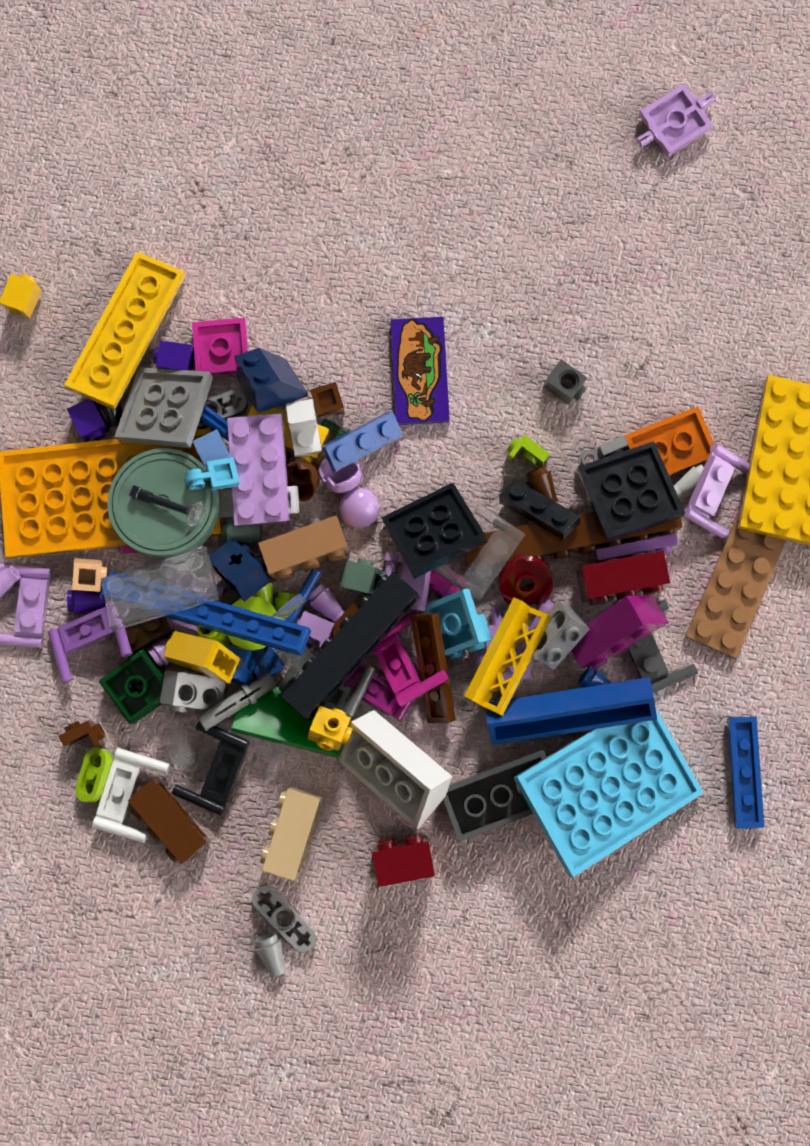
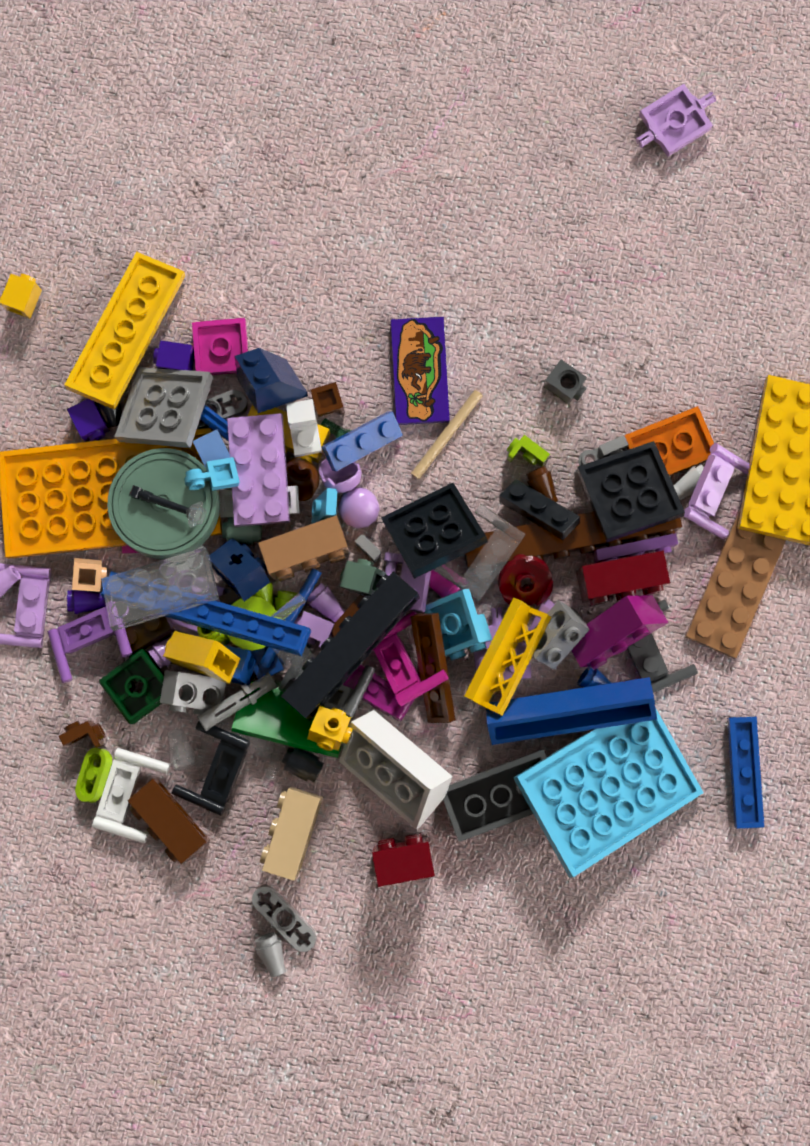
(302, 764): none -> black brick
(324, 505): none -> medium azure plate
(368, 548): none -> light grey tile
(446, 435): none -> tan bar

